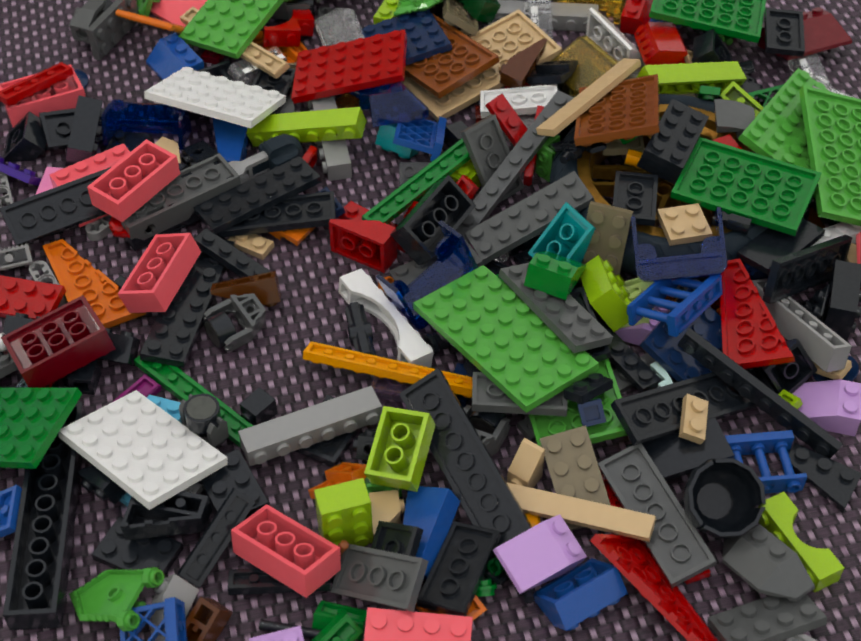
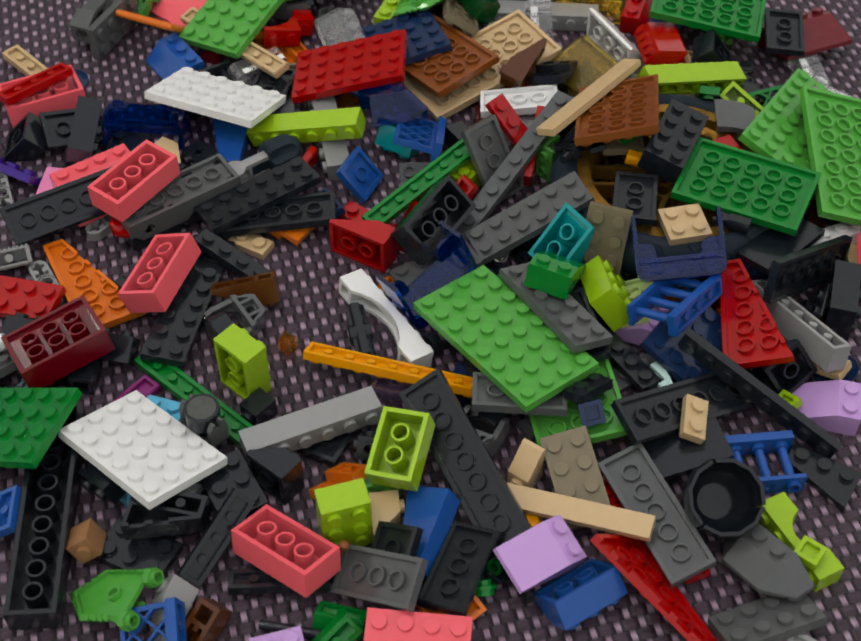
(23, 61): none -> tan plate
(86, 541): none -> medium nougat brick
(242, 361): none -> lime brick
(277, 472): none -> black slope
(287, 343): none -> clear orange plate
(359, 174): none -> blue plate
(810, 552): none -> lime plate

